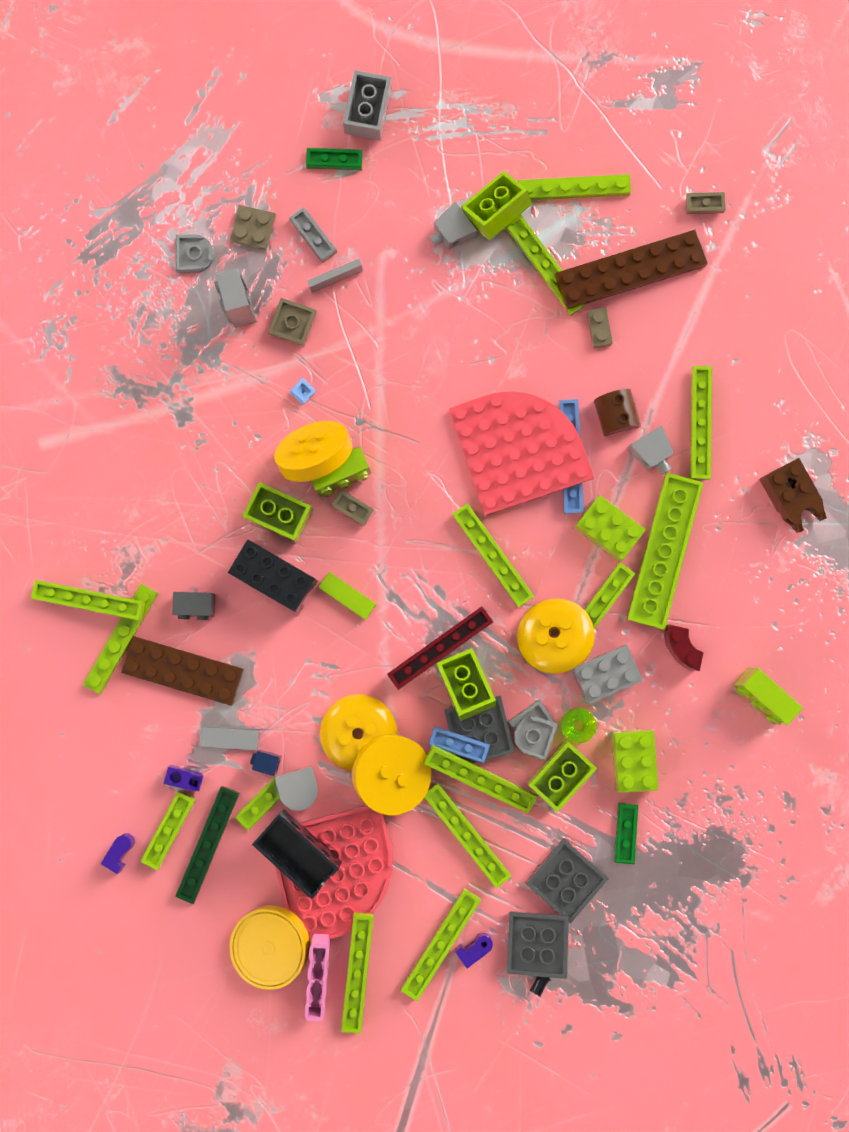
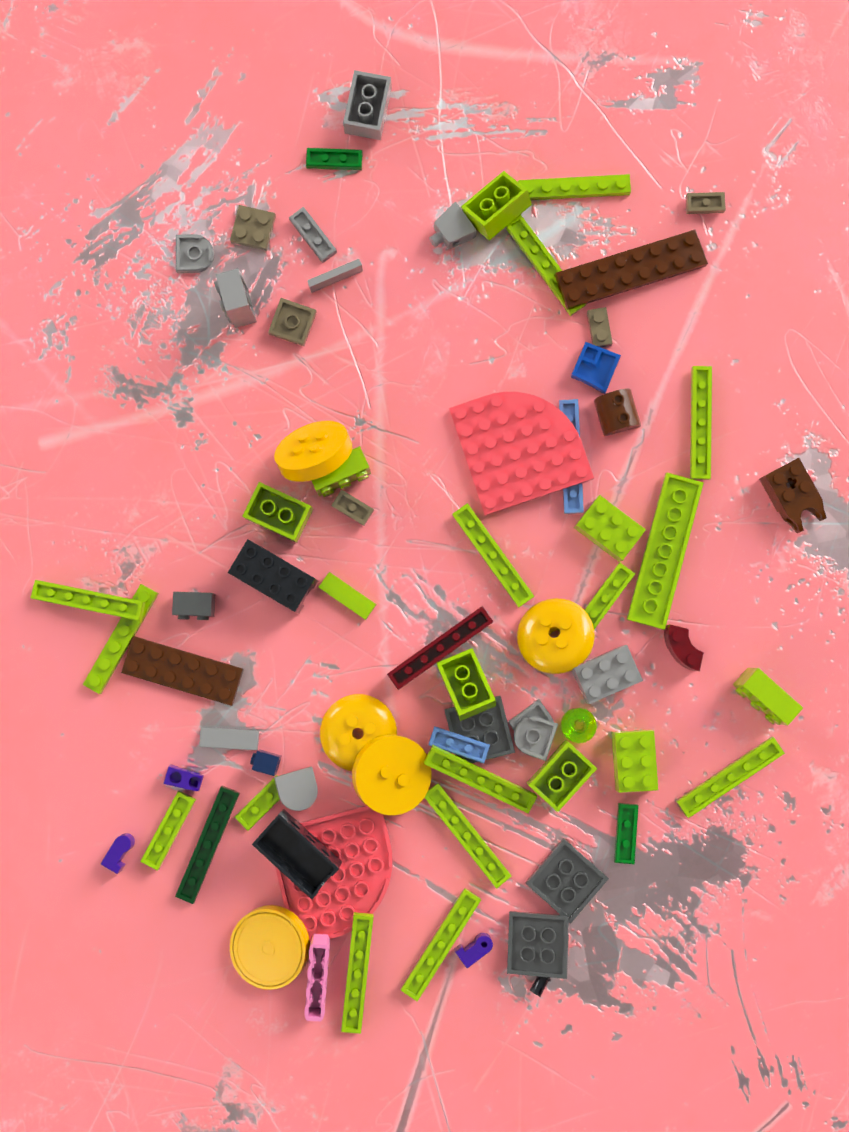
(302, 391): light blue tile -> none
(595, 367): none -> blue plate
(653, 450): light grey torso -> none
(730, 777): none -> lime plate

